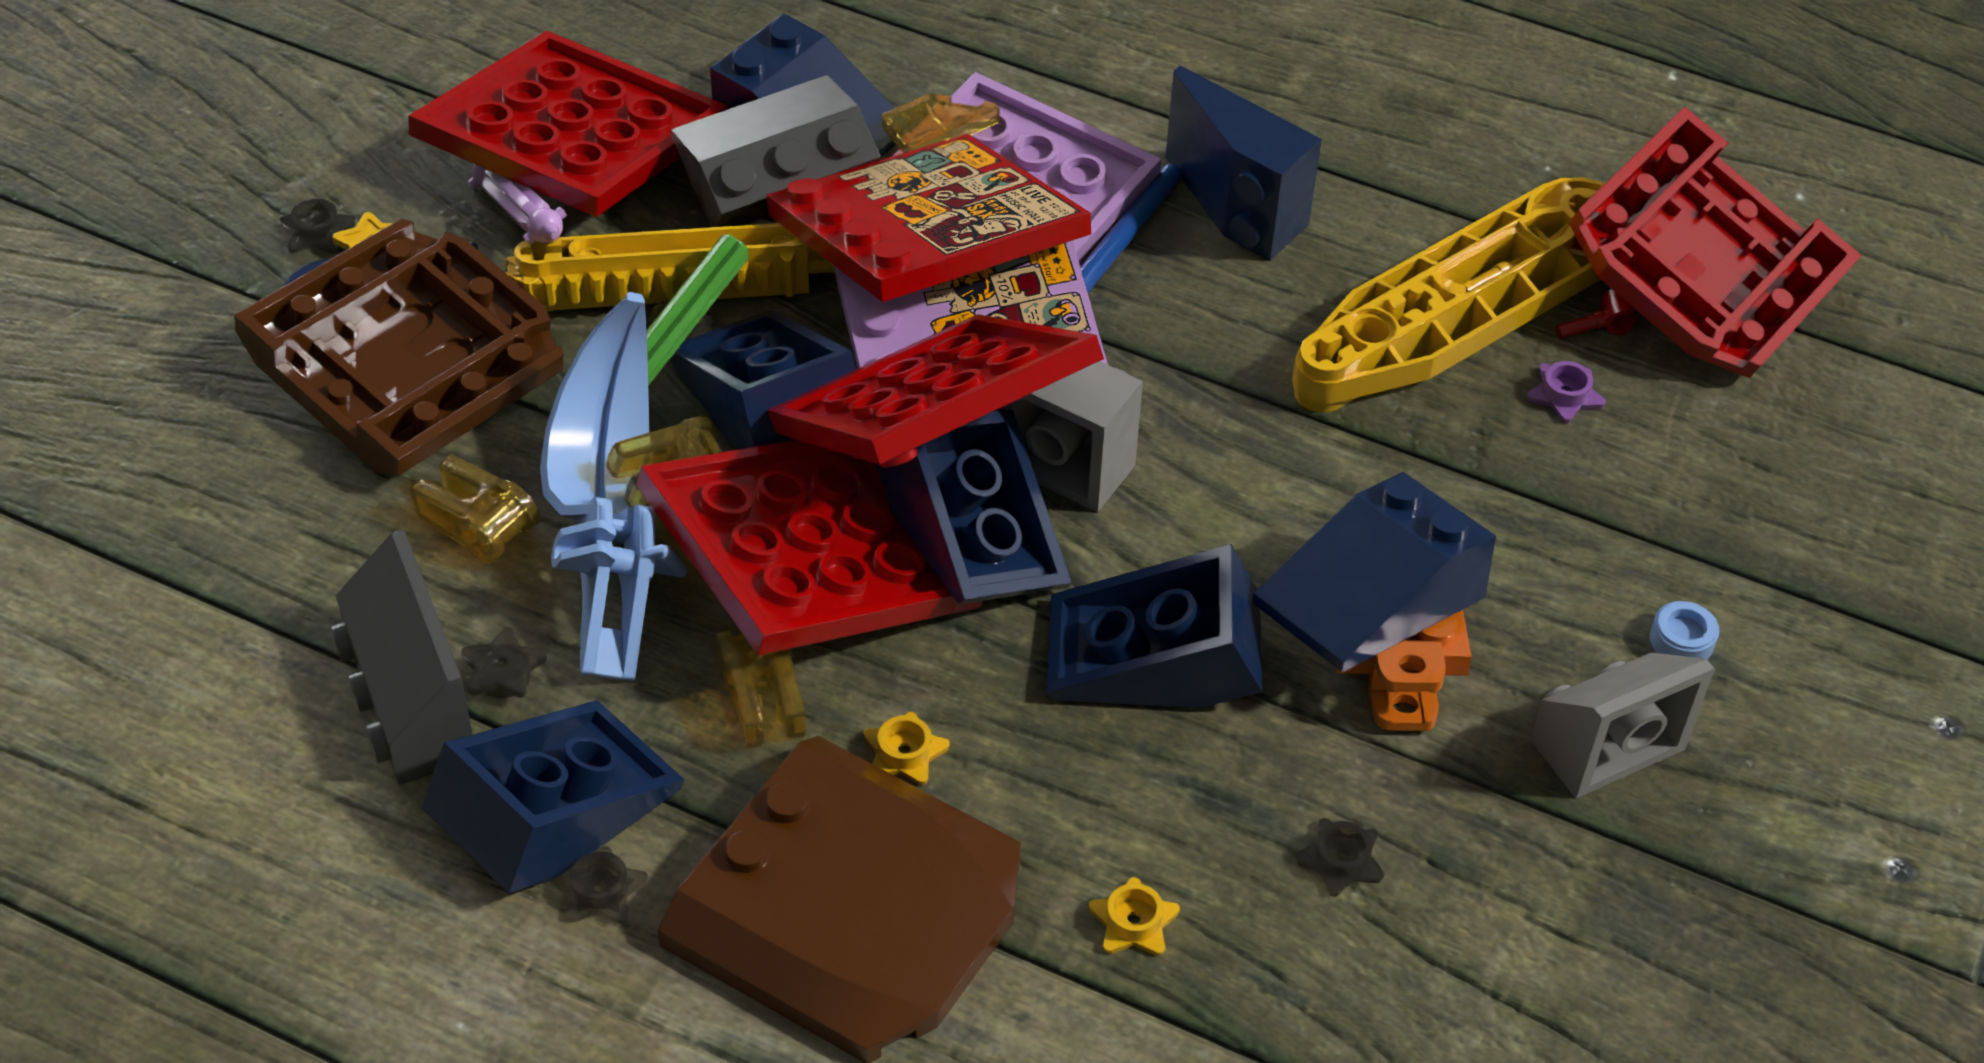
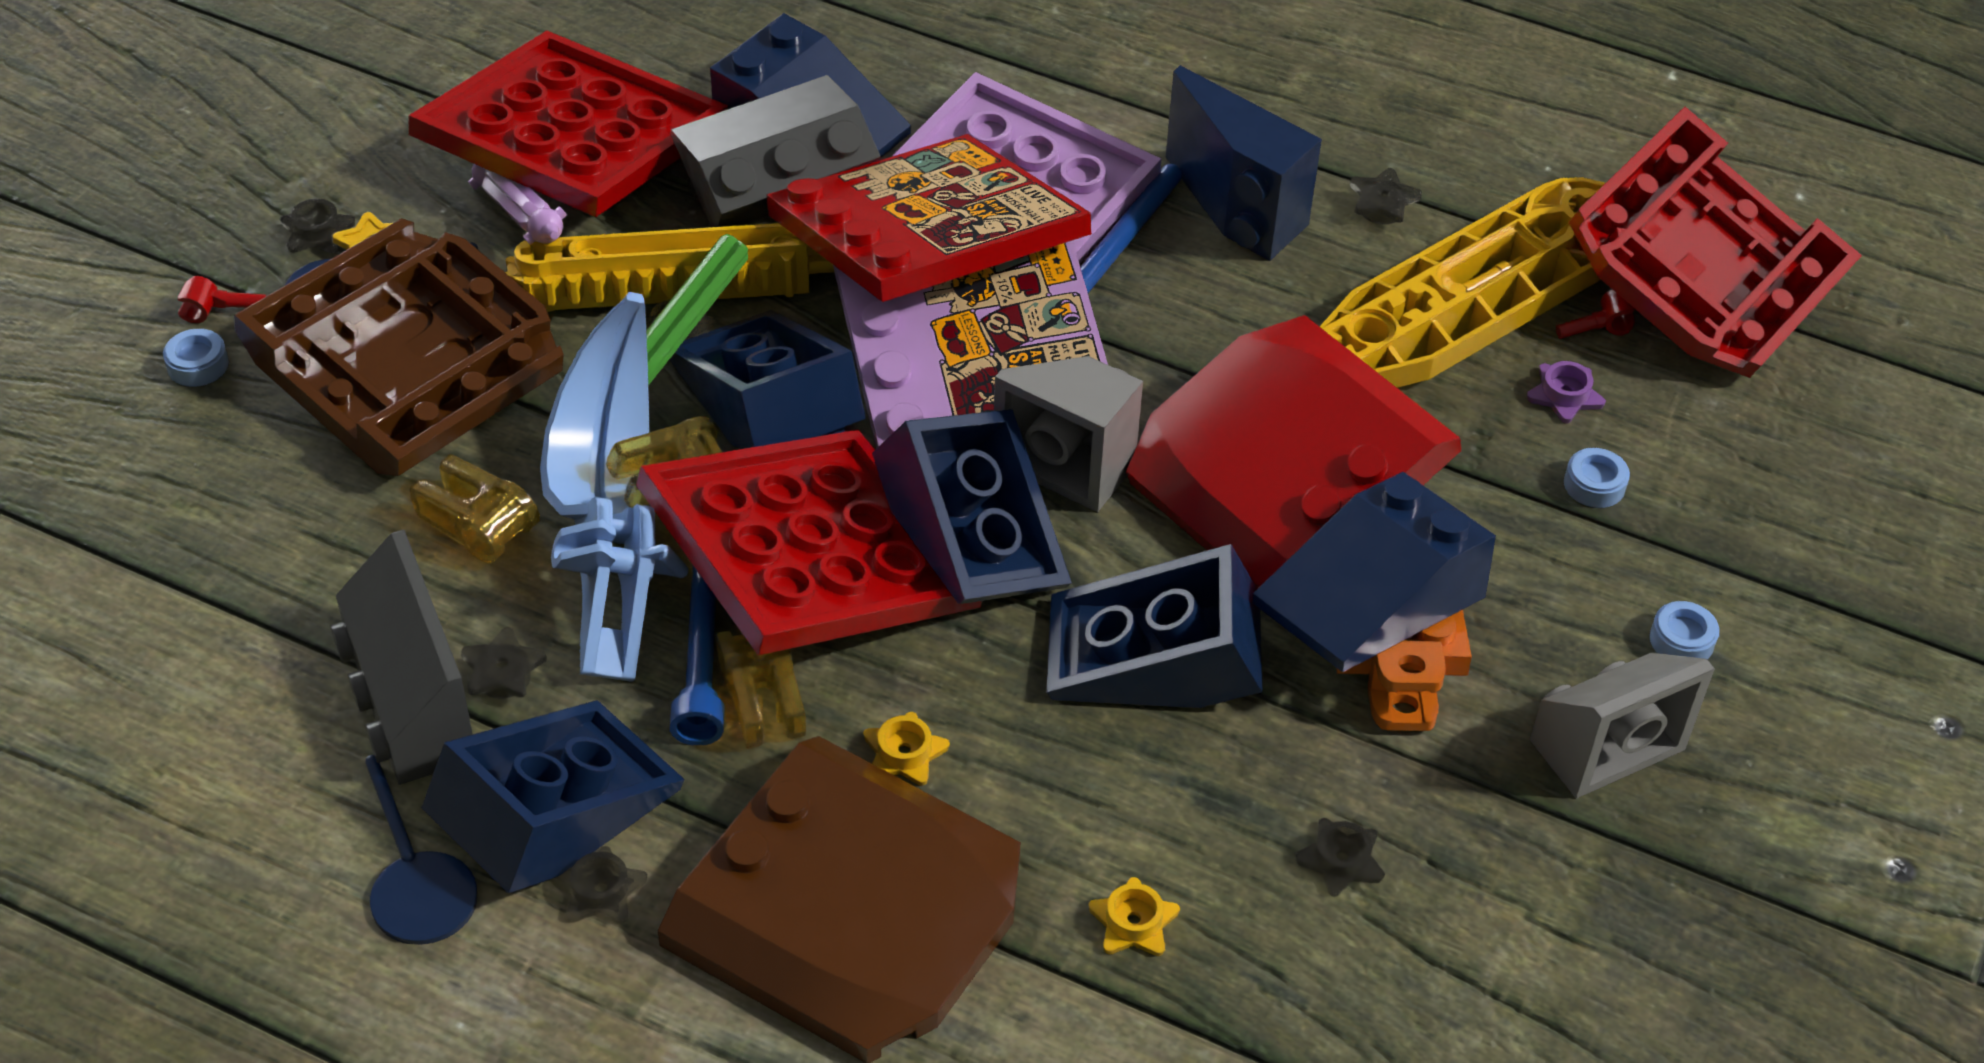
(195, 357): none -> light blue tile
(201, 295): none -> red hand
(422, 893): none -> dark blue piece
(697, 710): none -> blue piece
(933, 387): red plate -> none
(936, 119): clear yellow tile -> none
(1280, 443): none -> red wedge
(1383, 197): none -> clear smoke plate
(1596, 477): none -> light blue tile

